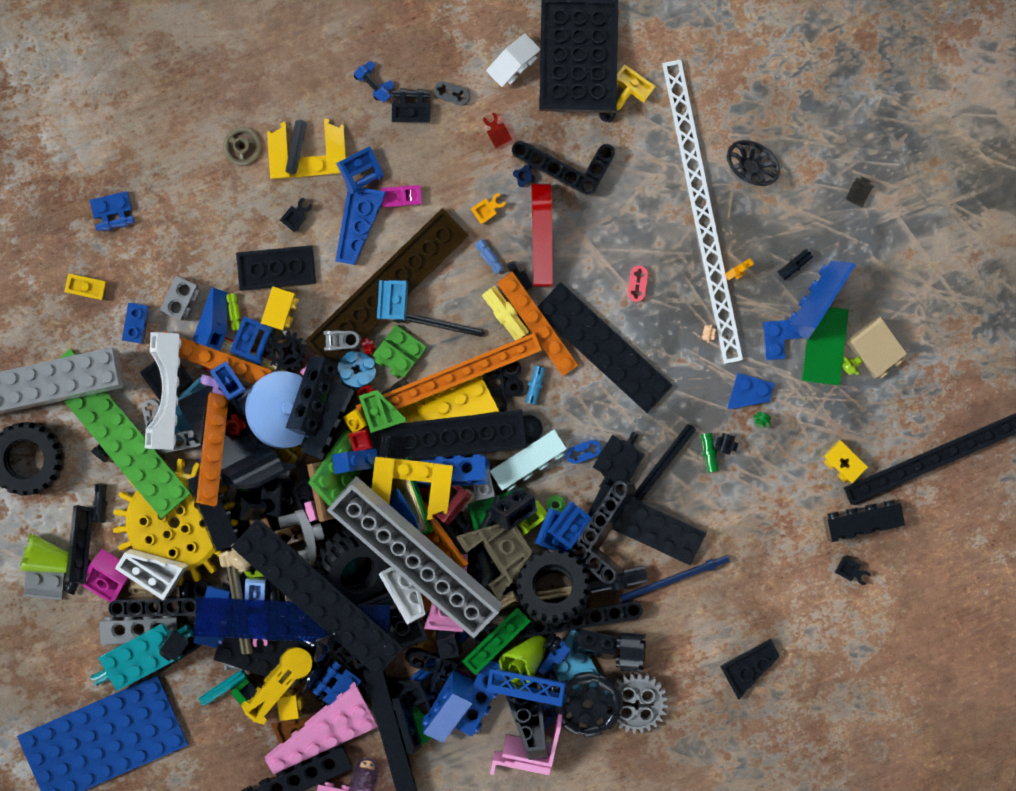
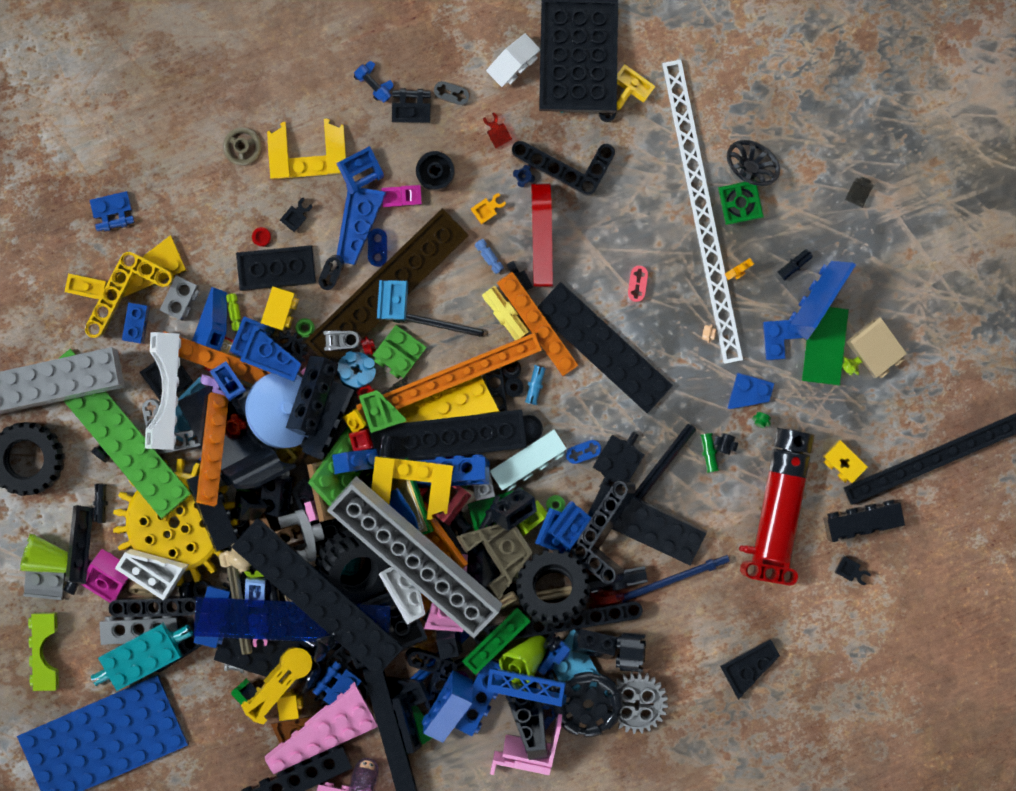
(43, 676): none -> lime arch
(120, 288): none -> yellow beam
(164, 255): none -> yellow wing
(172, 645): black brick -> none
(223, 687): teal axle -> none
(261, 236): none -> red tile
(269, 356): none -> blue wing
(296, 146): black axle -> none
(300, 323): none -> bright green plate
(335, 274): none -> black beam
(377, 247): none -> clear blue plate
(444, 177): none -> black brick
(609, 597): none -> clear red plate
(739, 203): none -> green piece
(780, 509): none -> red piece

